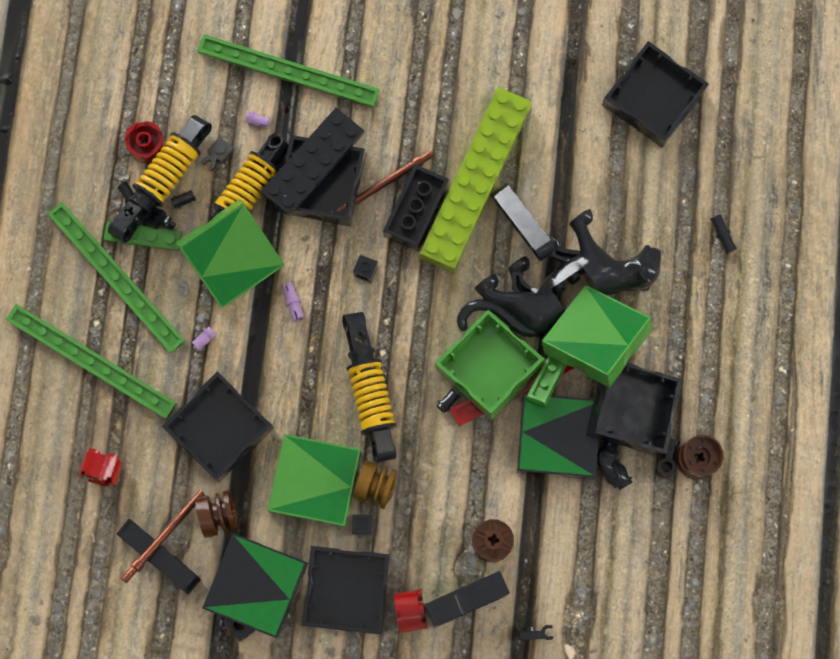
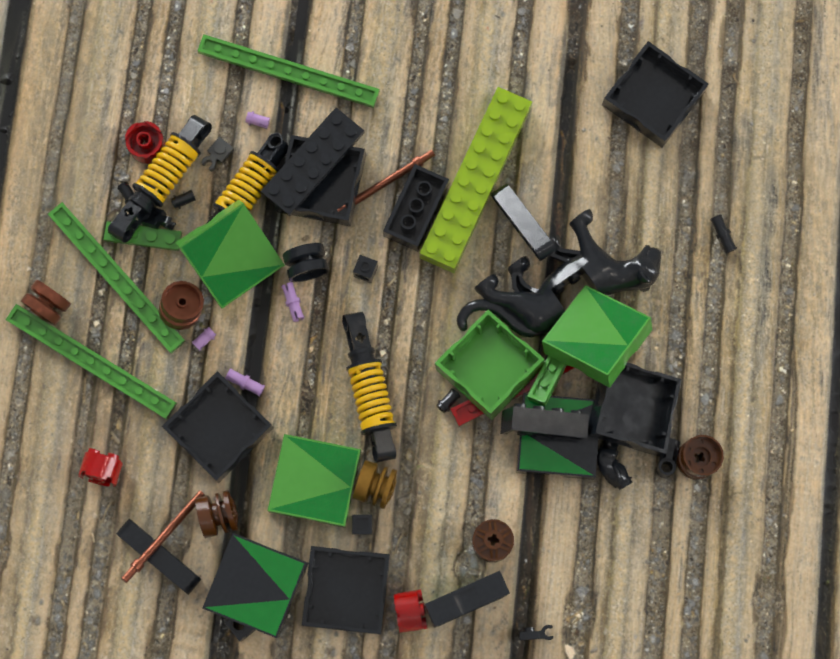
(45, 303): none -> copper wheel
(181, 305): none -> copper wheel
(245, 382): none -> lavender pin
(306, 262): none -> black wheel
(545, 422): none -> black wedge

